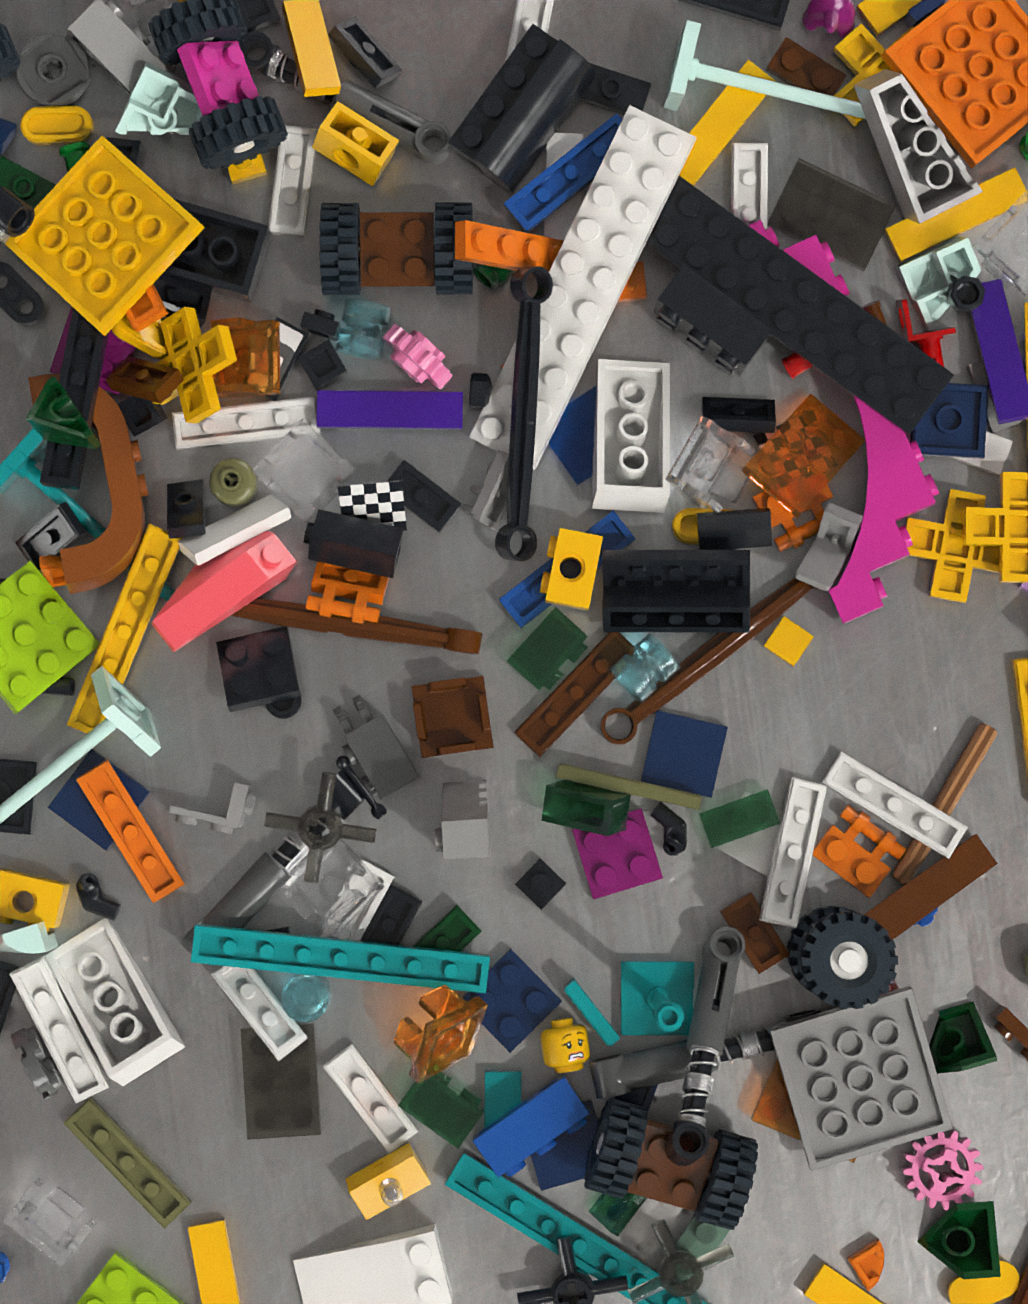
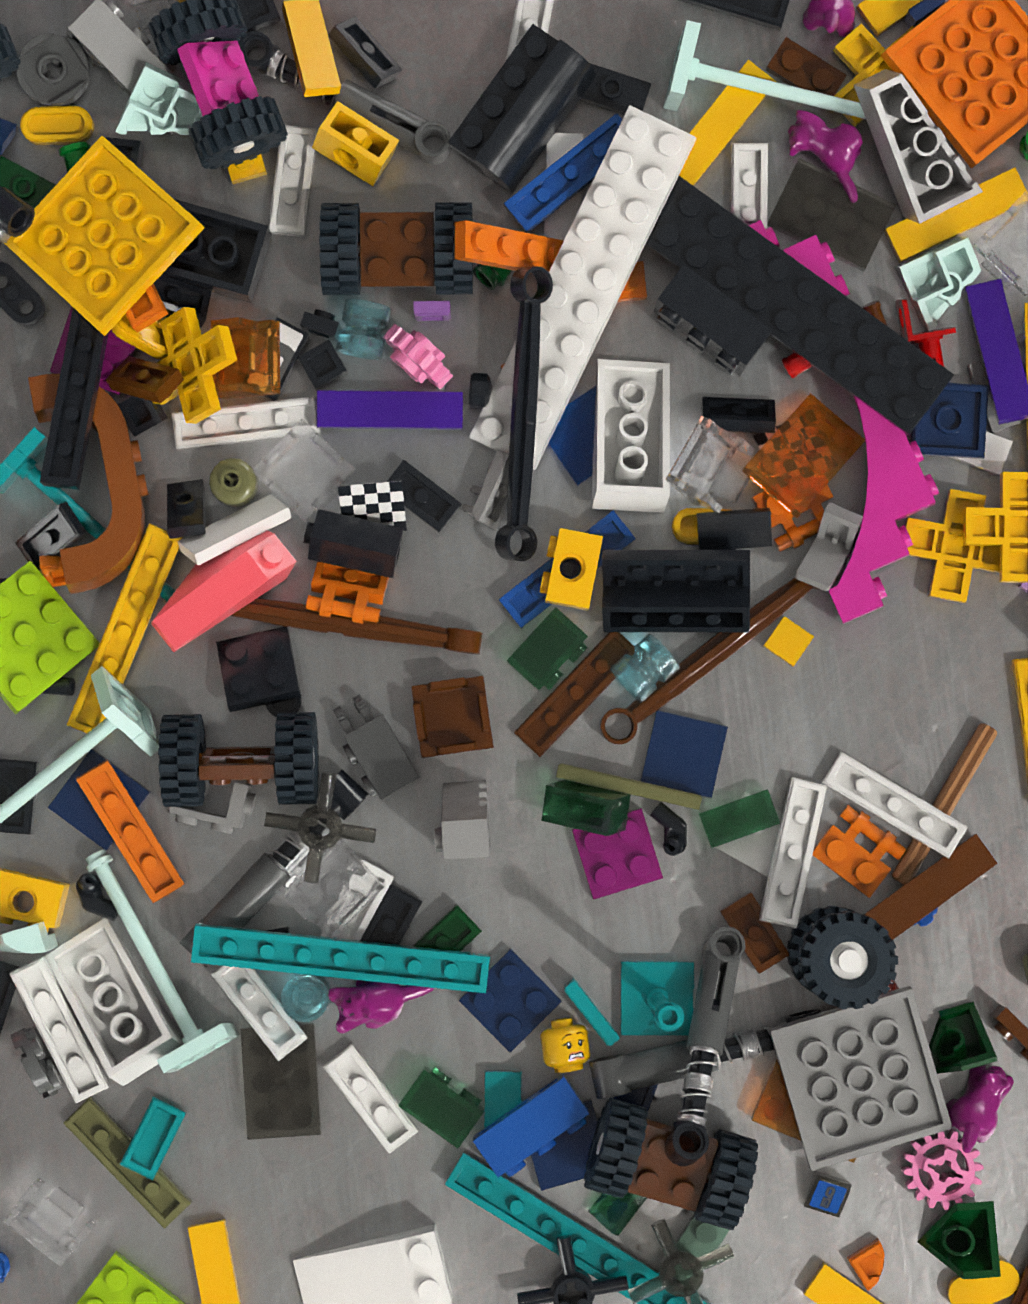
(59, 419): dark green slope -> none
(152, 1138): none -> teal tile
(188, 763): none -> black plate
(195, 1040): none -> light aqua tile
(372, 1003): none -> magenta animal
(377, 809): black hinge -> none
(387, 1181): yellow piece -> none
(432, 310): none -> medium lavender tile
(443, 1039): clear orange panel -> none
(540, 883): black plate -> none
(827, 1194): none -> slope
(833, 146): none -> magenta animal
(965, 293): black tile -> none
(977, 1108): none -> magenta animal

